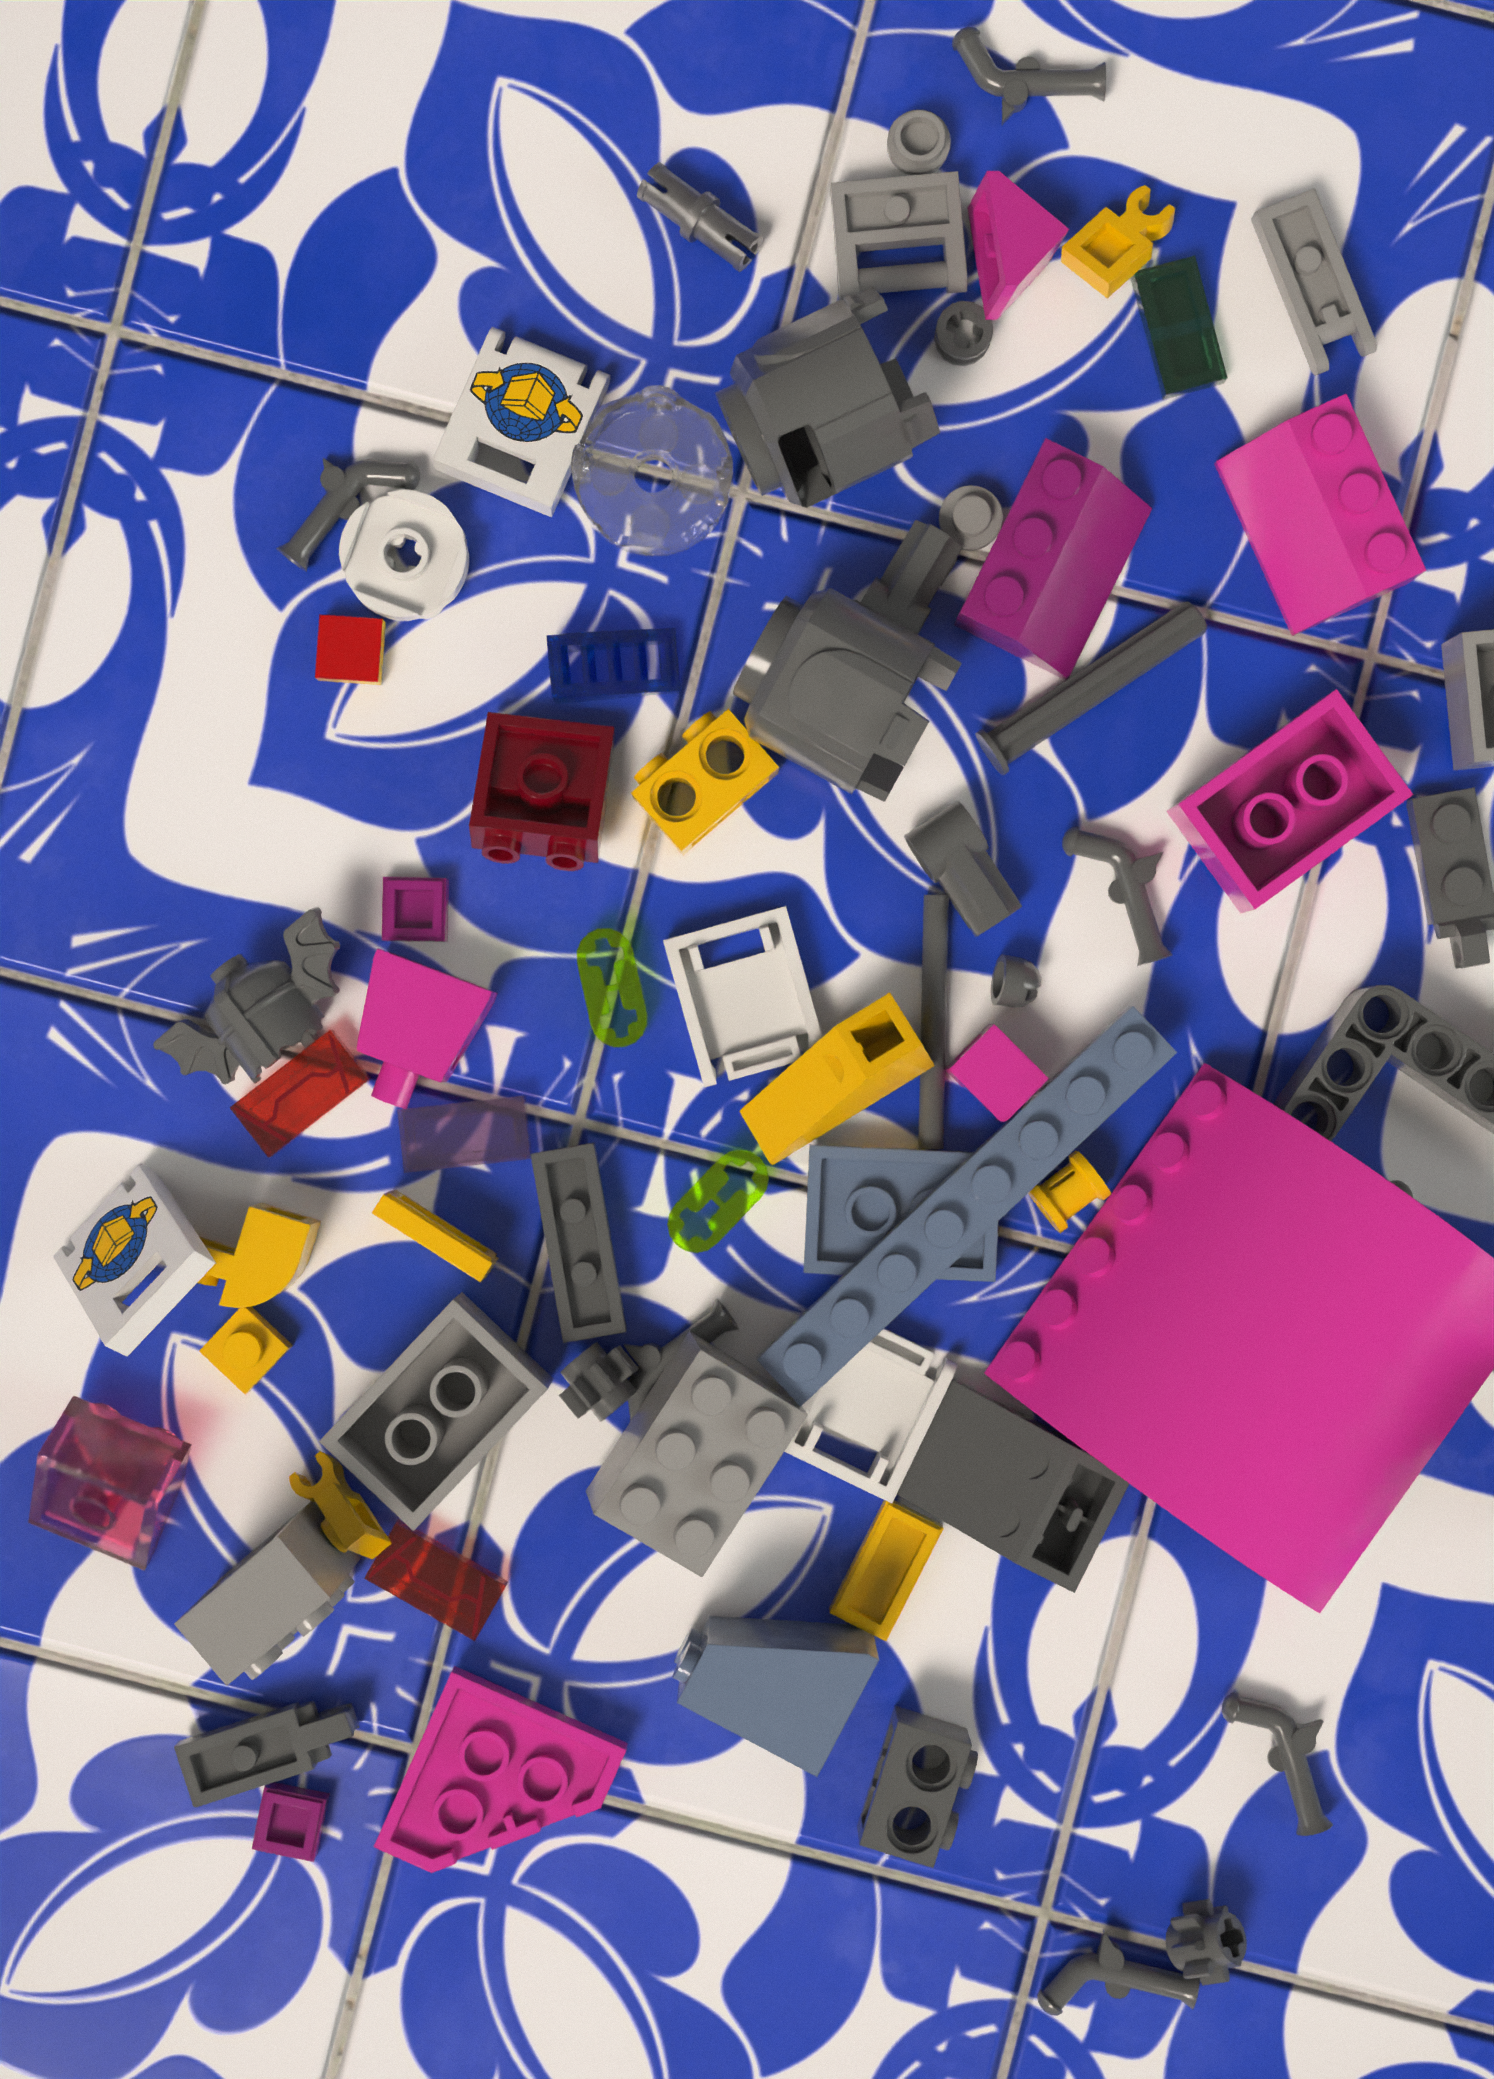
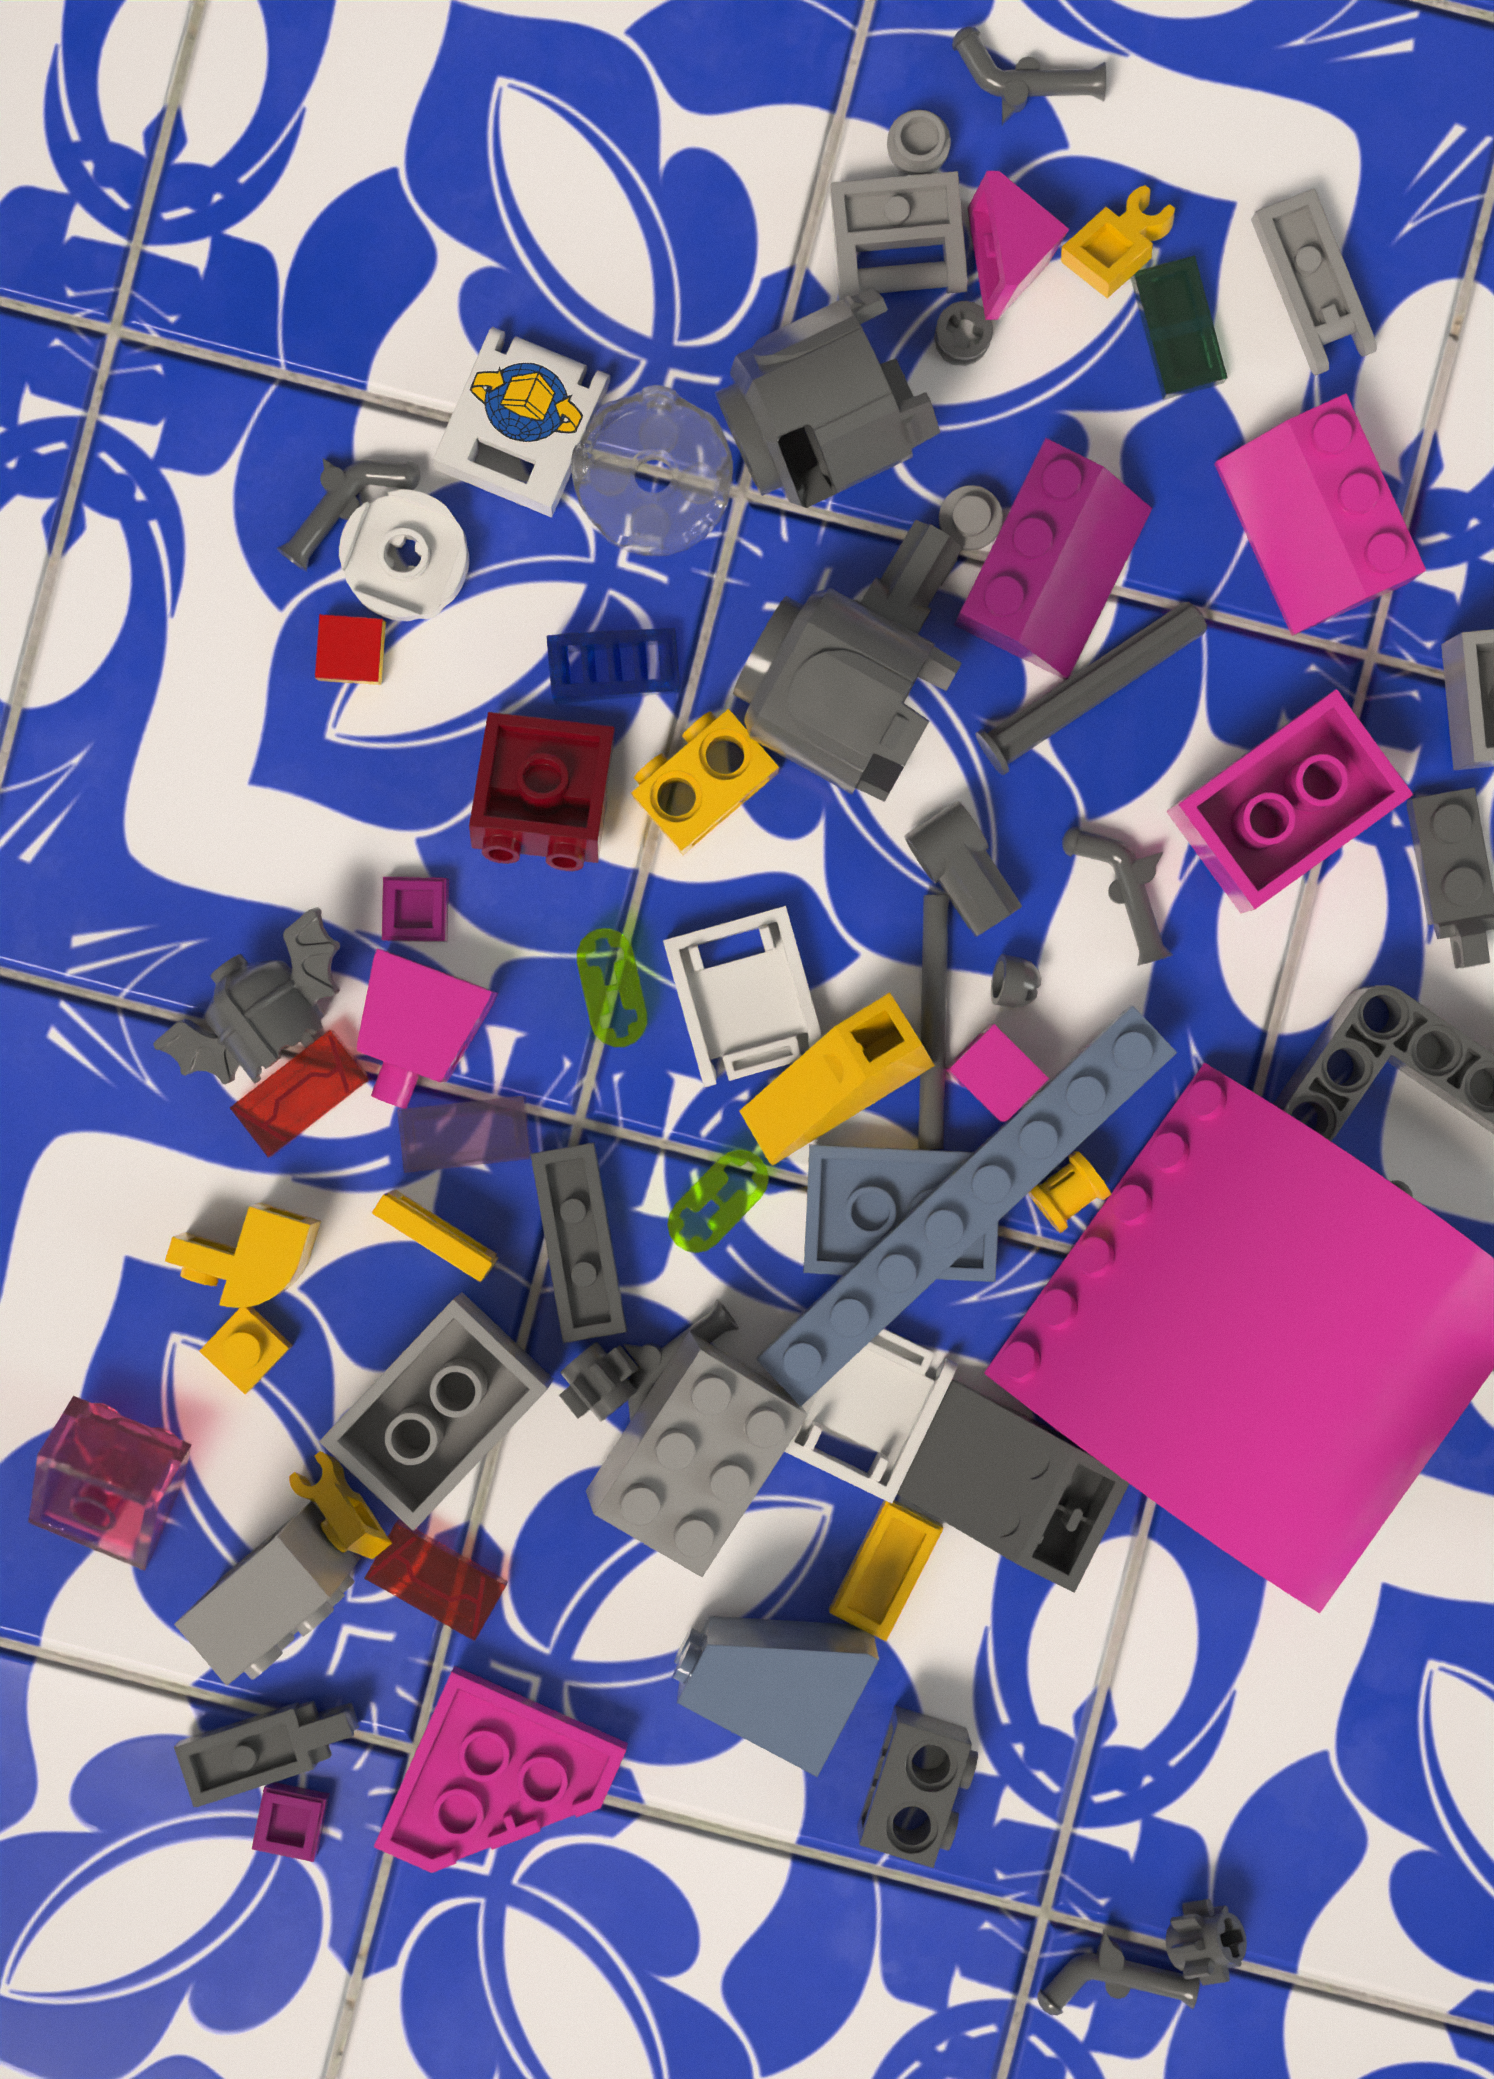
(121, 1248): white container -> none
(699, 216): flat silver pin -> none
(1288, 1755): dark grey piece -> none

